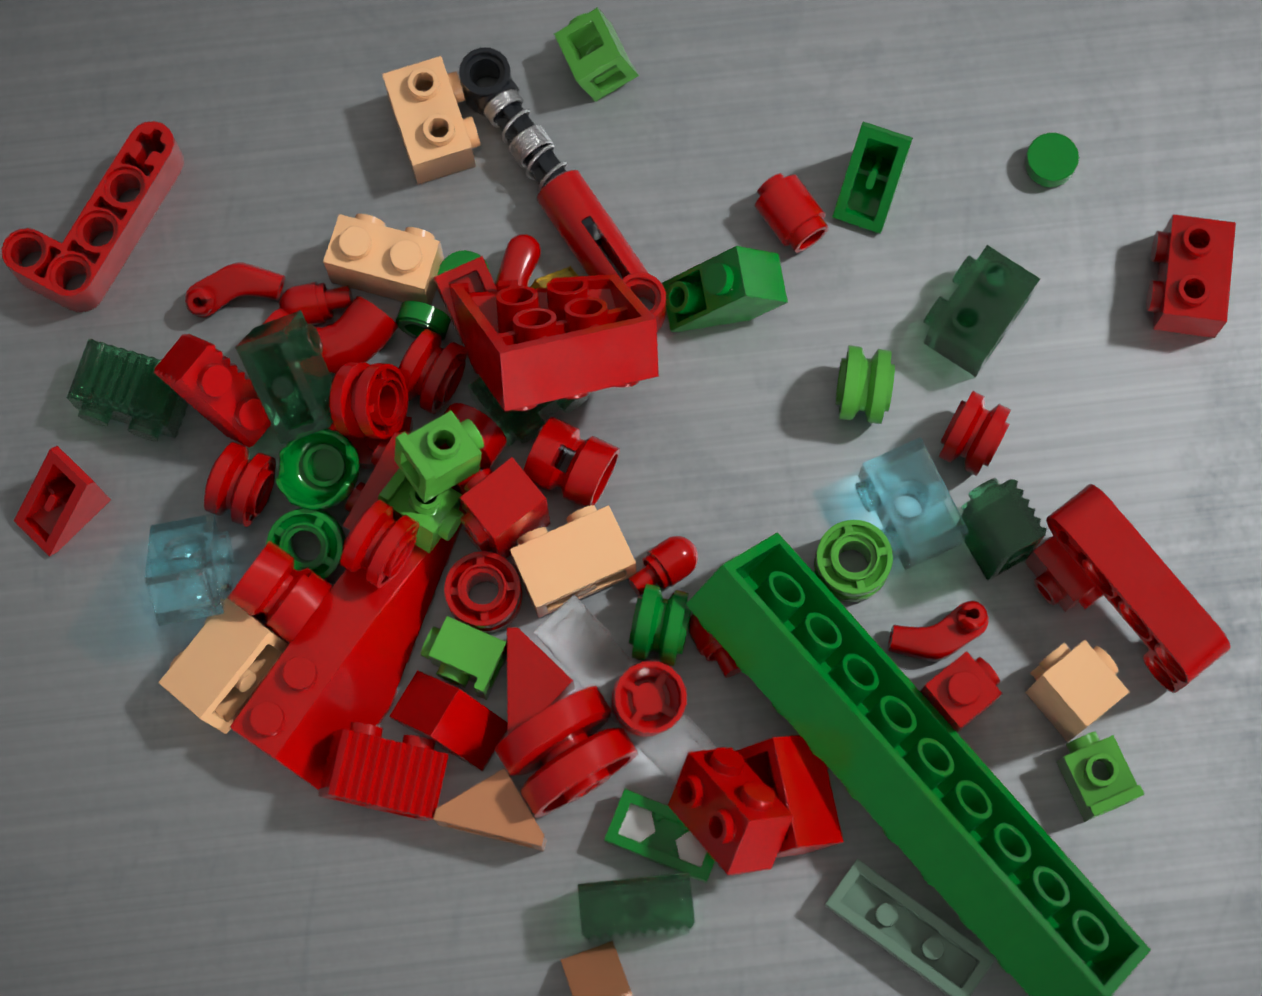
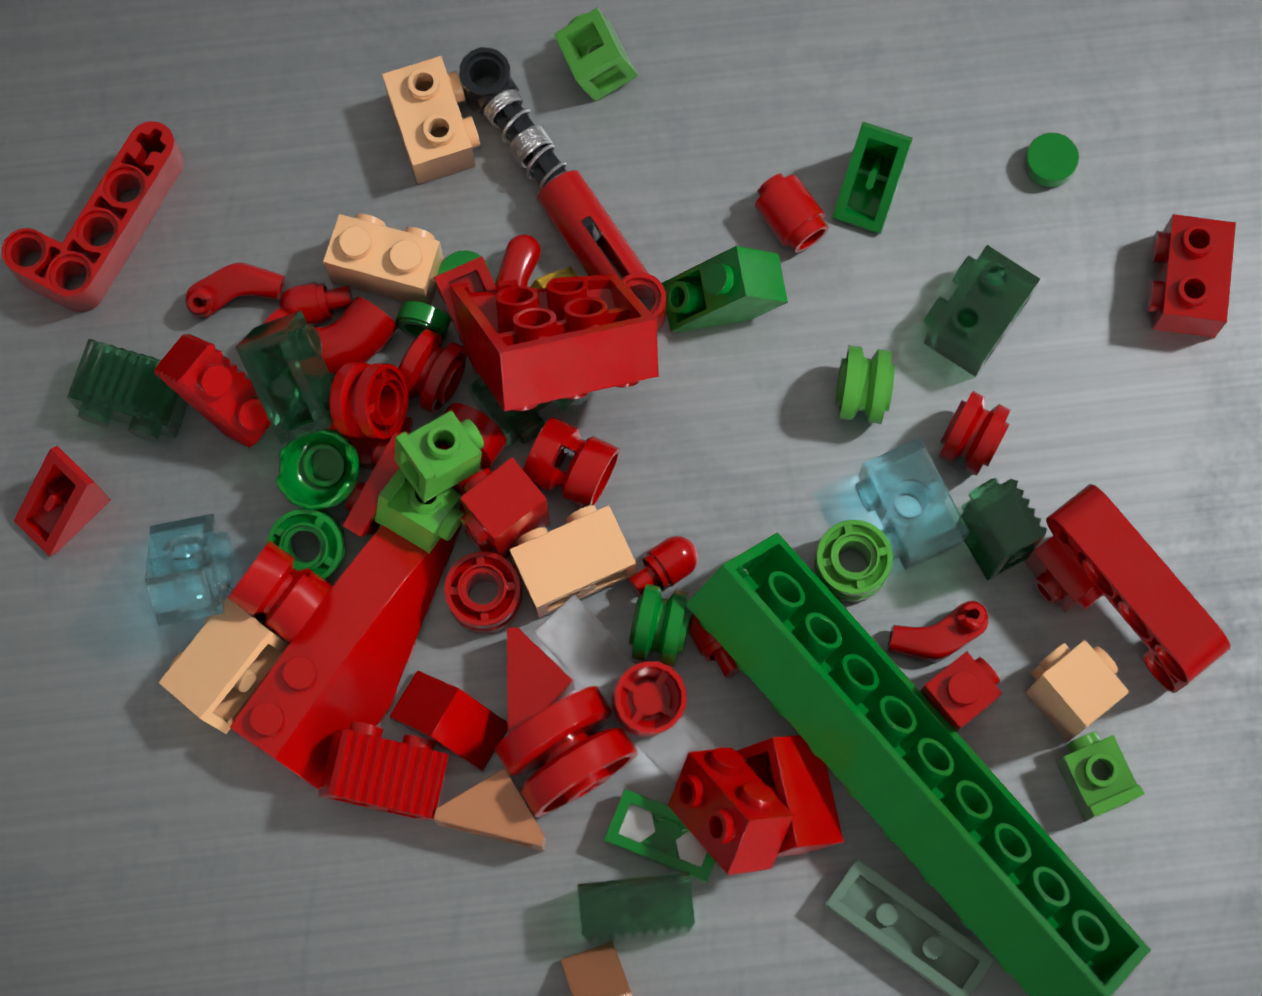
(239, 484): red wheel -> none
(379, 543): red wheel -> none
(465, 655): bright green brick -> none

